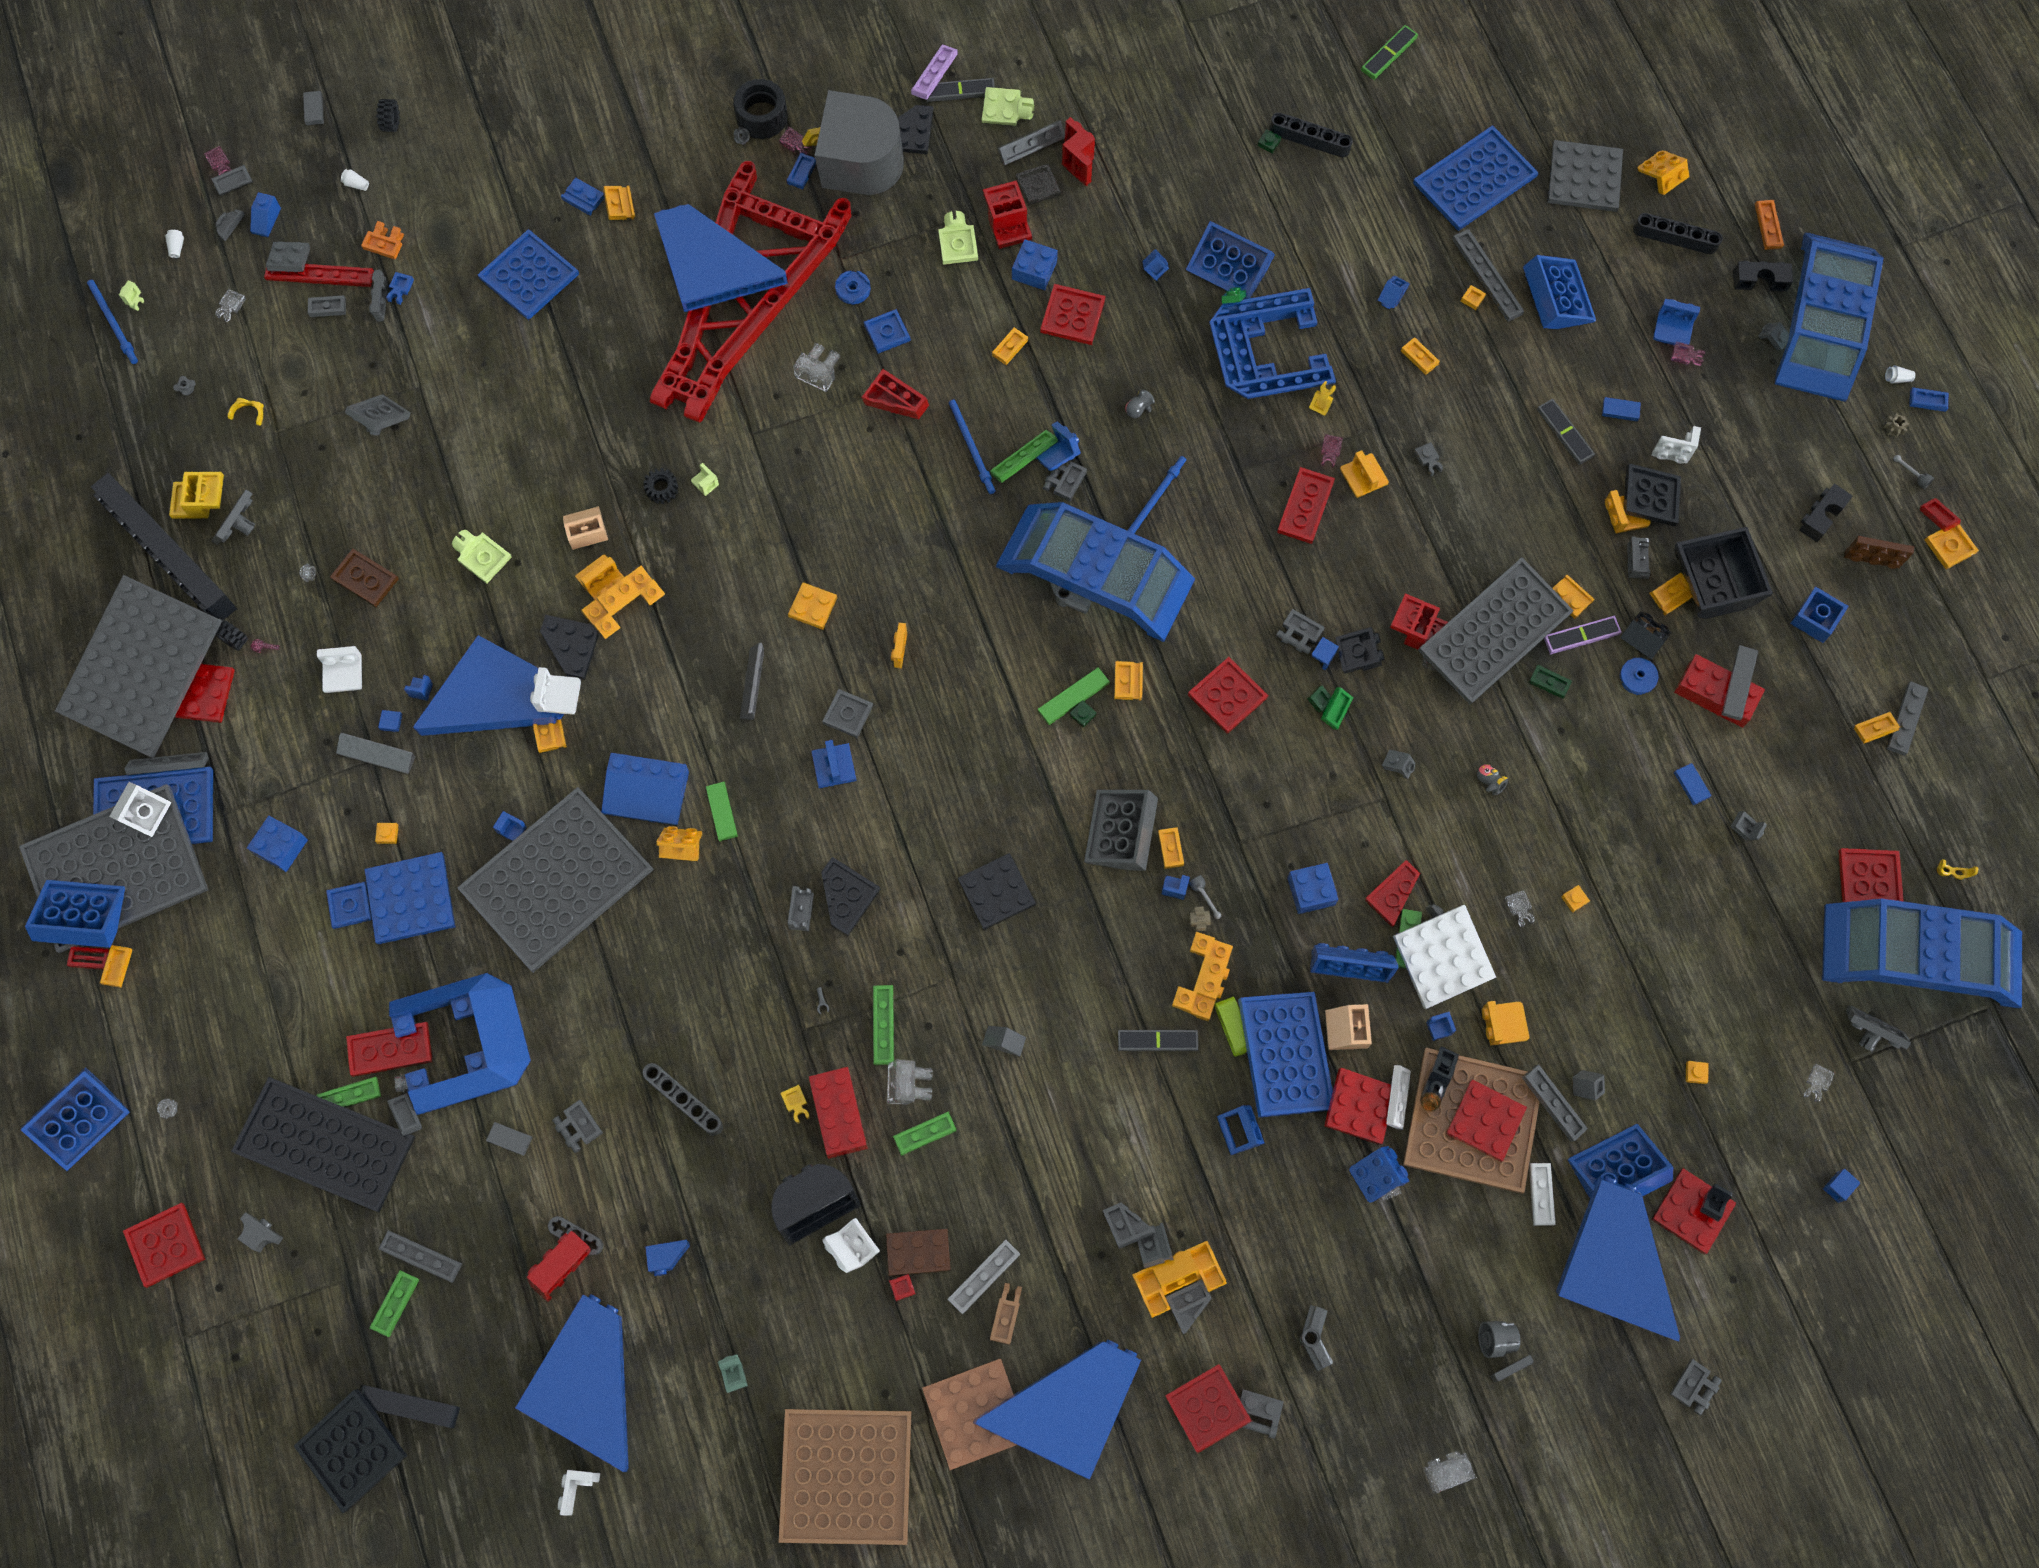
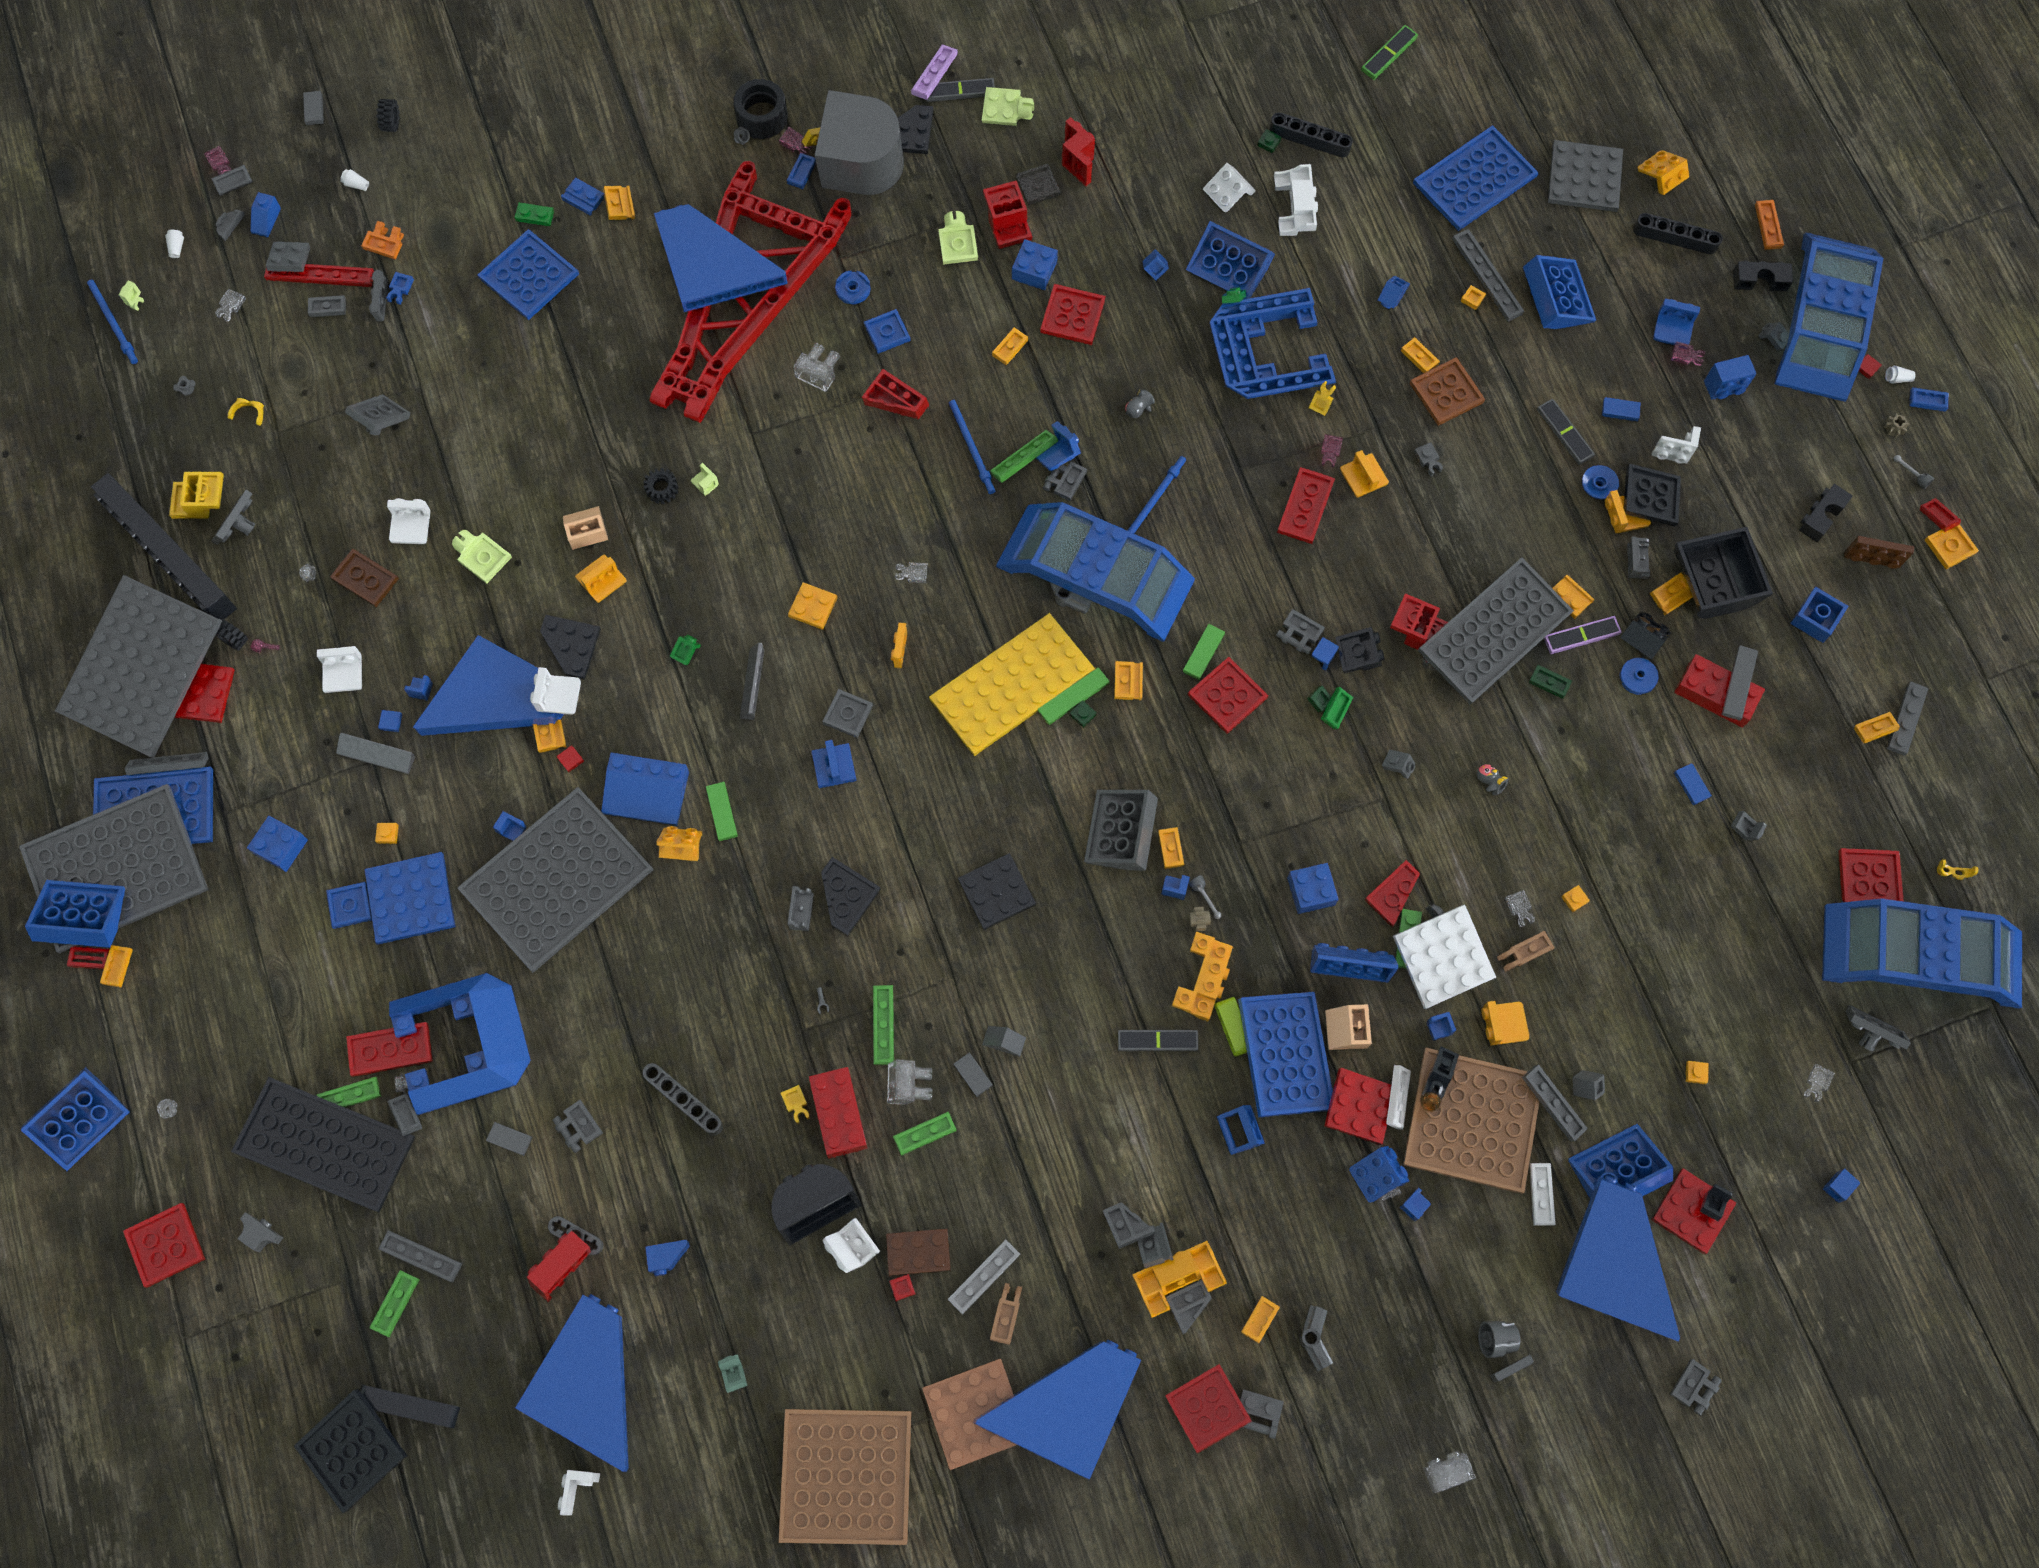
(140, 809): white slope -> none
(409, 521): none -> white bracket
(534, 214): none -> green plate
(570, 758): none -> red tile
(612, 600): light orange bracket -> none
(684, 649): none -> green bracket
(915, 572): none -> clear plate
(973, 1074): none -> dark grey tile
(1011, 684): none -> yellow plate
(1031, 142): dark grey plate -> none
(1204, 652): none -> bright green tile
(1227, 187): none -> white bracket
(1260, 1319): none -> light orange plate
(1302, 200): none -> white bracket
(1415, 1205): none -> blue panel
(1447, 391): none -> dark orange plate
(1486, 1120): red plate -> none
(1527, 950): none -> medium nougat hinge
(1603, 476): none -> blue dish
(1730, 377): none -> blue brick
(1869, 366): none -> red tile

